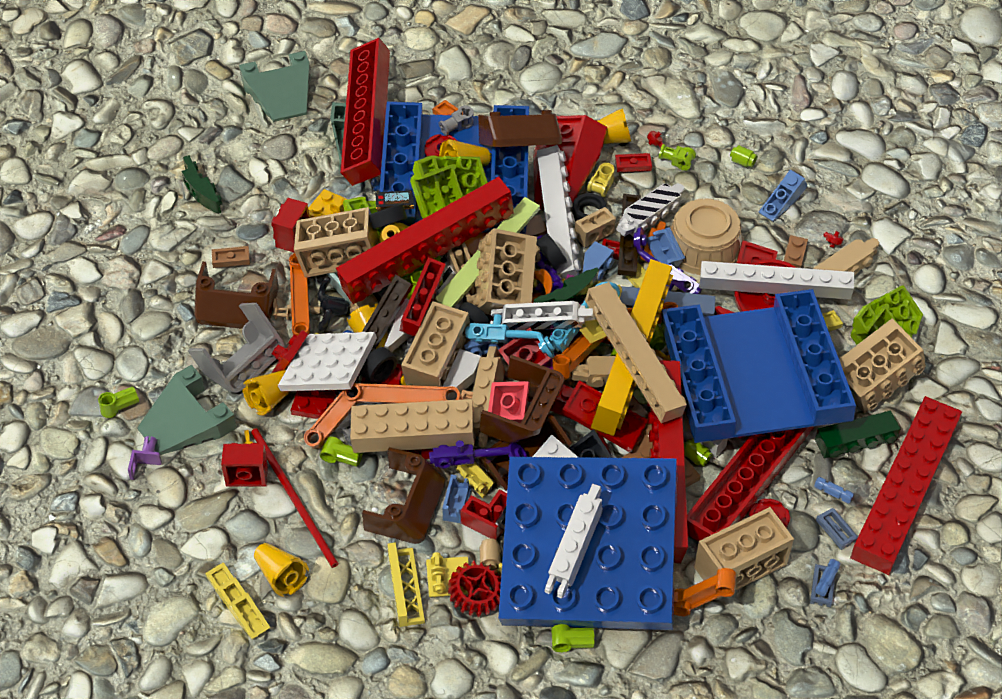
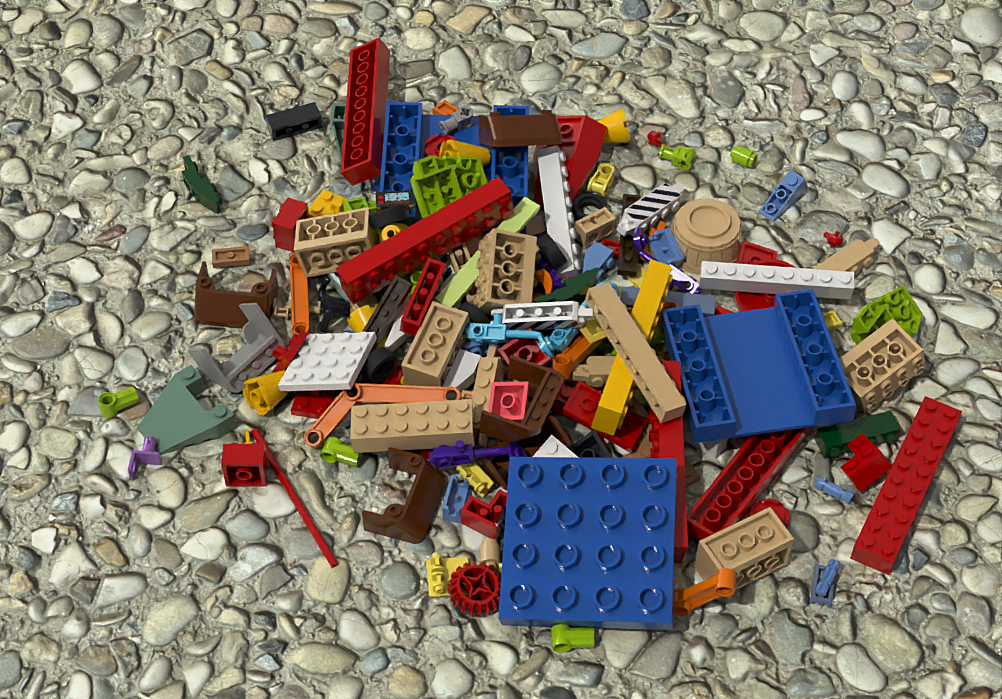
(237, 601): light yellow slope -> none
(281, 569): yellow cone -> none
(282, 90): sand green wedge -> none
(294, 121): none -> black brick
(398, 585): light yellow fence -> none
(575, 541): white hinge -> none
(633, 162): red plate -> none
(697, 452): lime brick -> none
(795, 251): medium nougat plate -> none
(834, 530): sand blue tile -> none
(866, 464): none -> red brick

